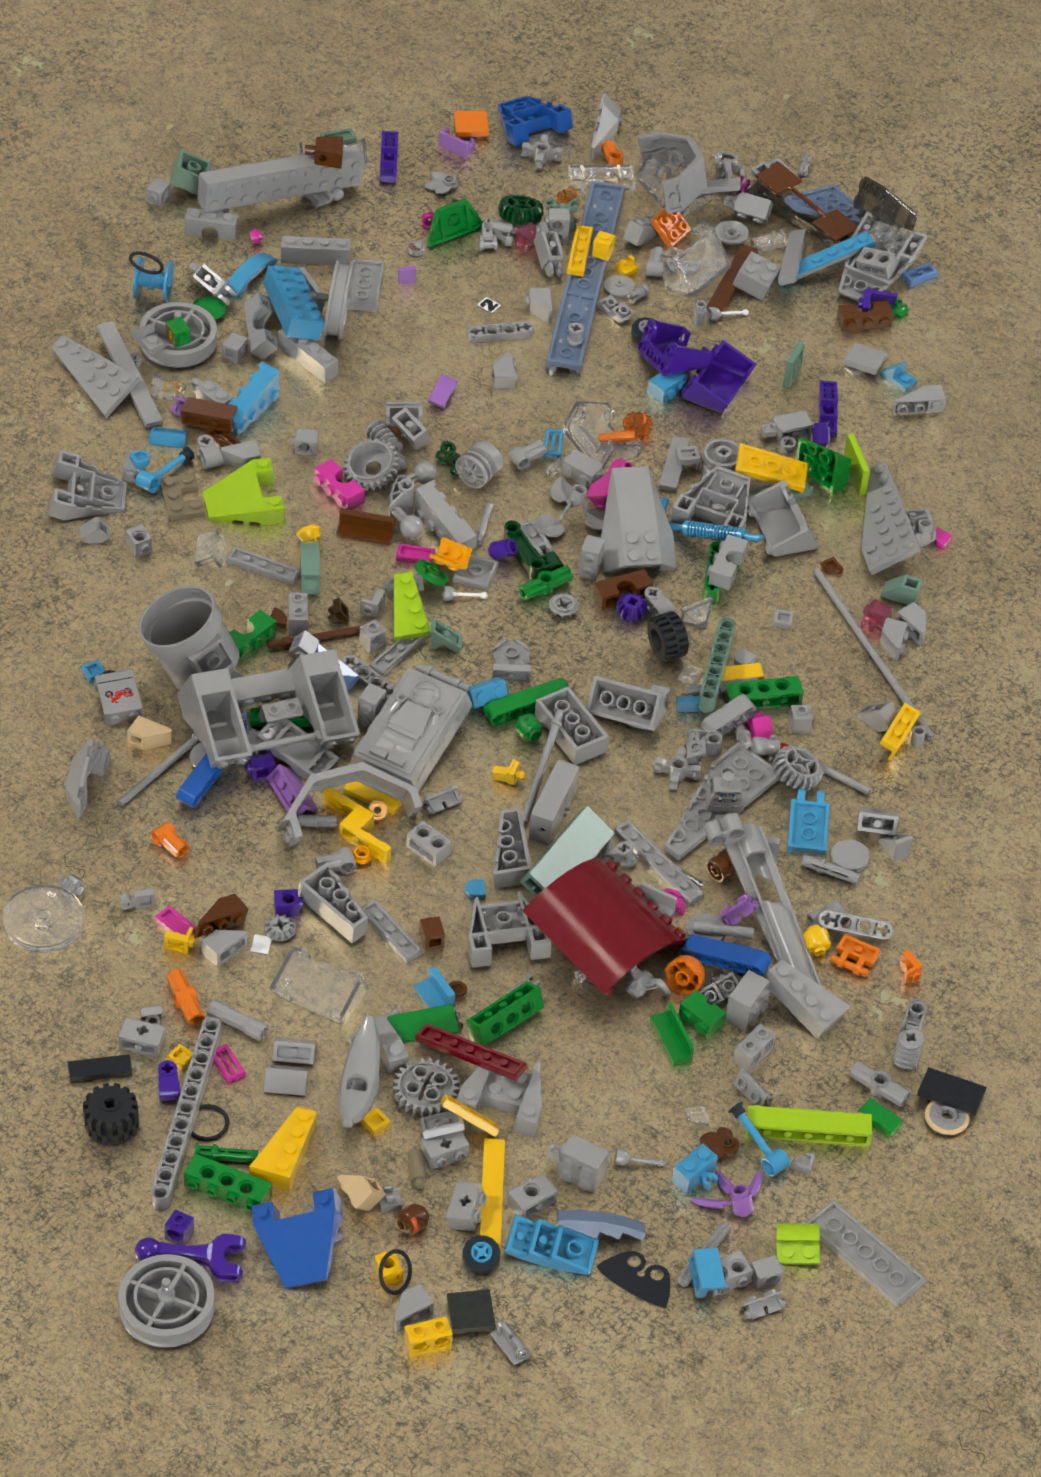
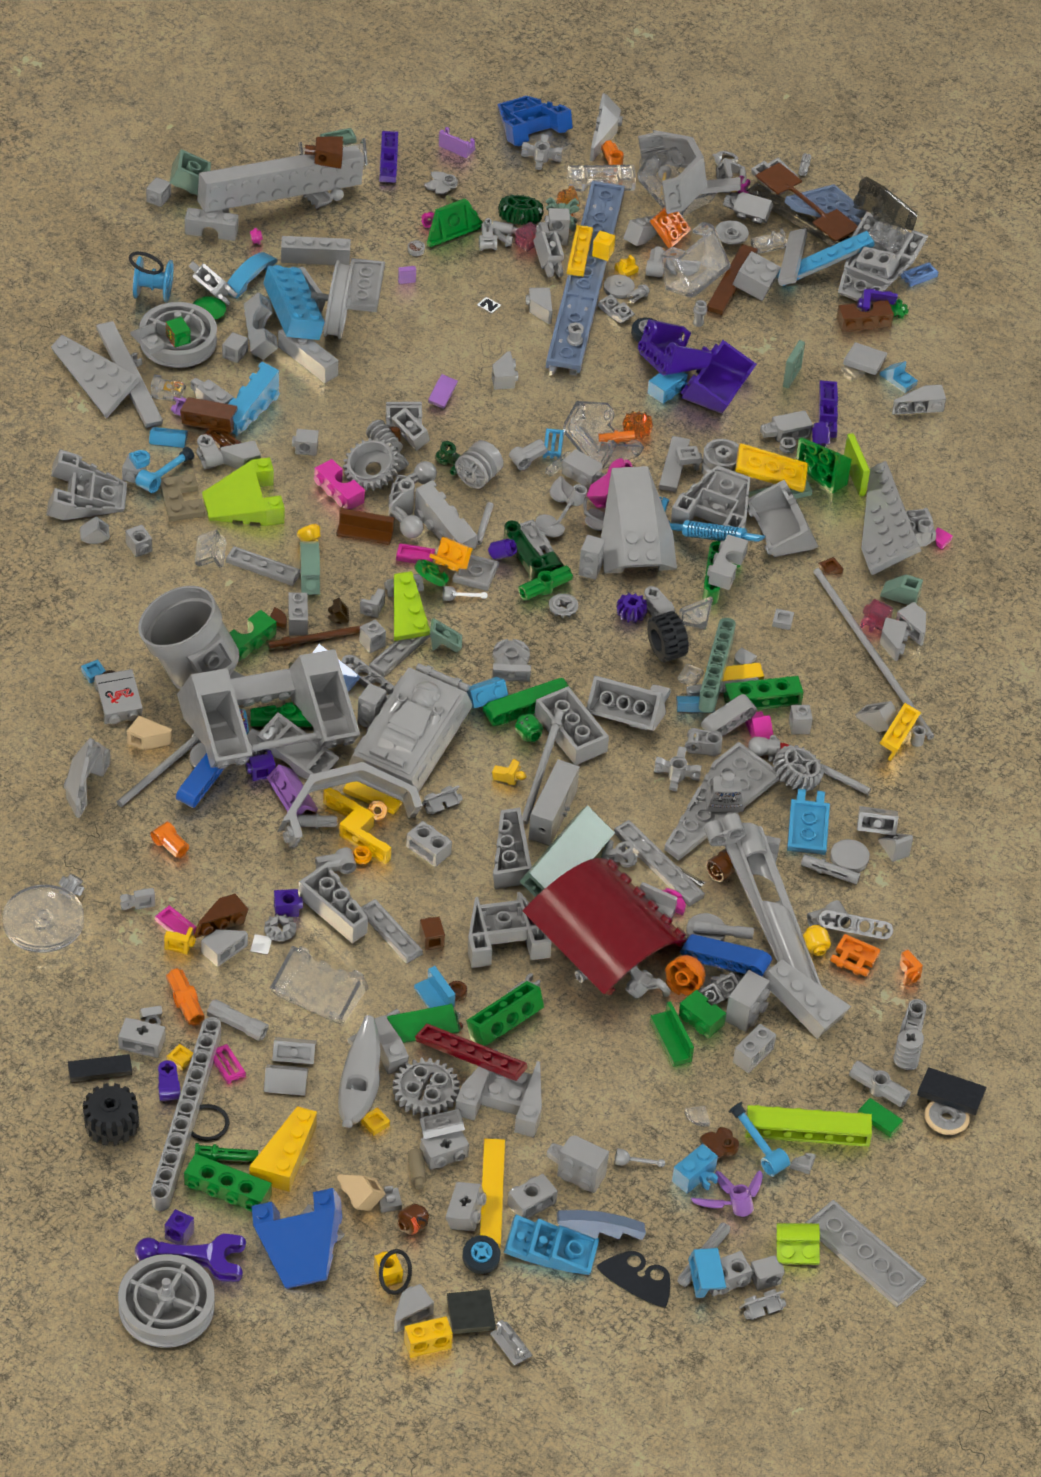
(280, 710): light grey bracket -> none
(303, 644): light grey brick -> none
(470, 1114): yellow tile -> none
(471, 124): orange tile -> none
(475, 888): dark azure tile -> none
(500, 332): light grey beam -> none
(608, 591): reddish brown arch -> none
(695, 751): light grey bracket -> none
(715, 313): hinge -> none
(743, 736): light grey axle -> none
(745, 905): medium lavender hinge -> none
(750, 1088): light grey hinge -> none

